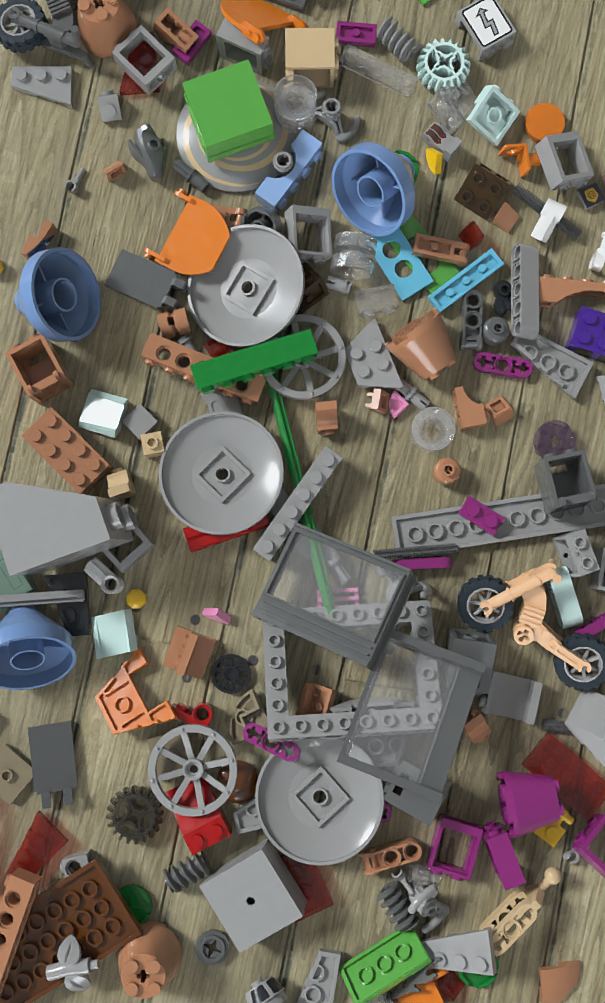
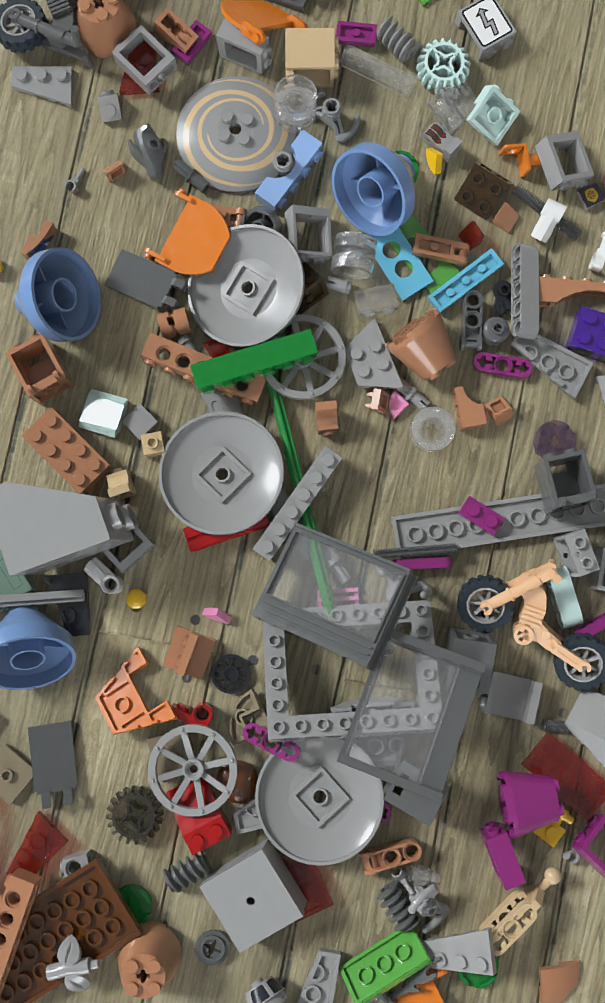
(114, 633): light aqua slope -> none
(228, 111): bright green container -> none
(315, 699): nougat bracket -> none
(440, 474): nougat head -> none
(450, 986): clear red slope -> none
(456, 872): magenta window -> none
(476, 727): nougat arch -> none
(543, 120): orange tile -> none

